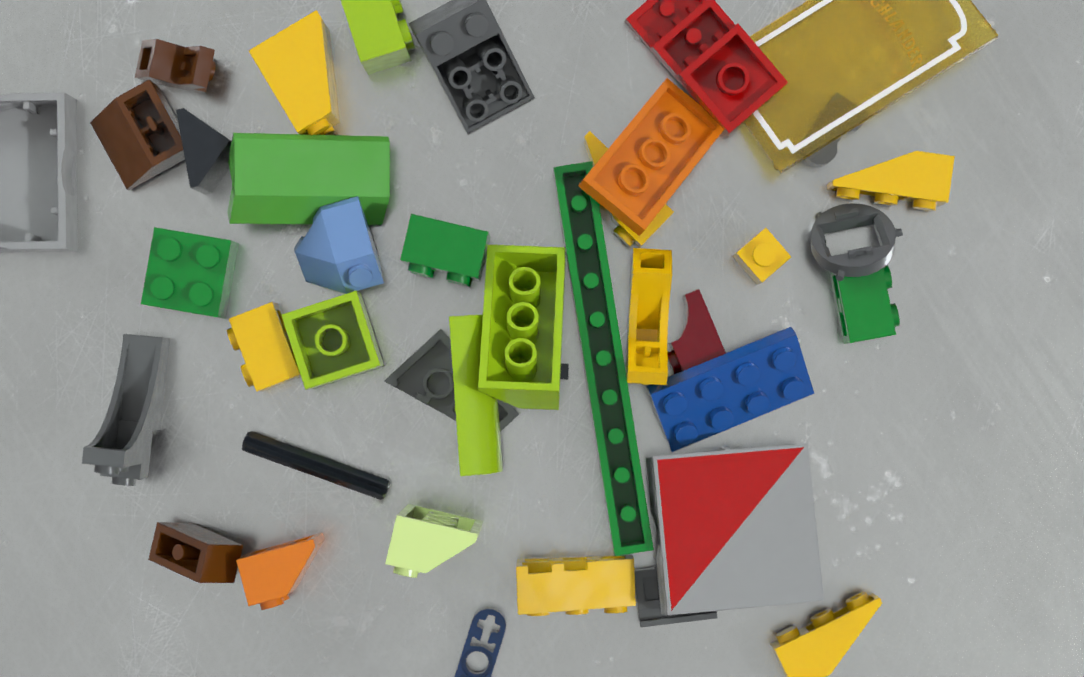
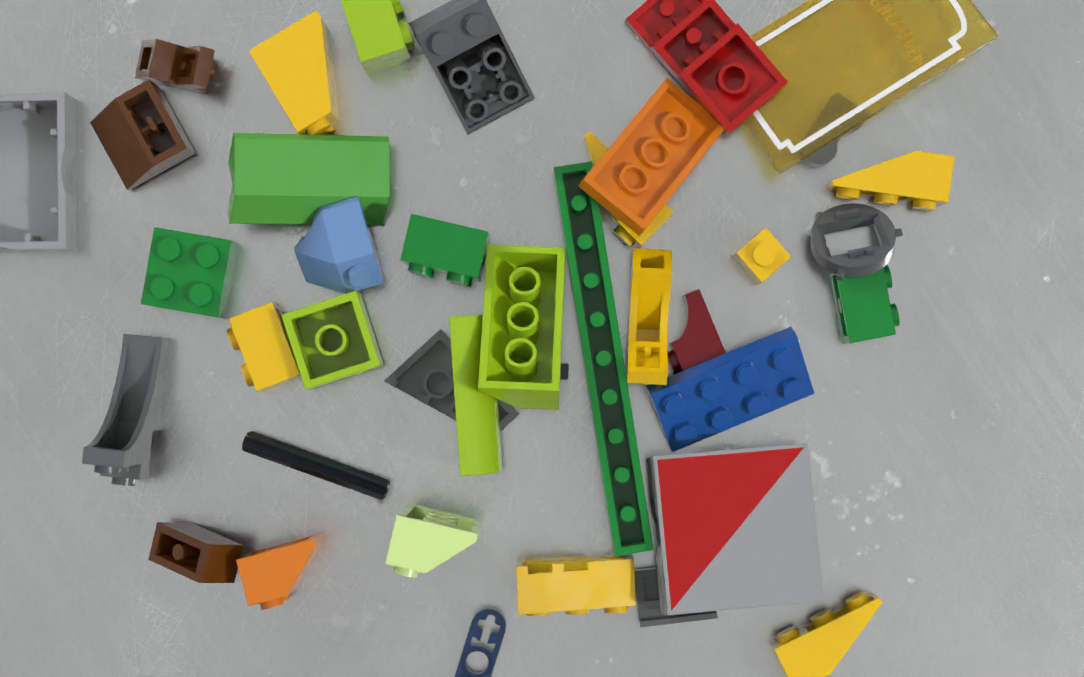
(204, 152): black slope -> none

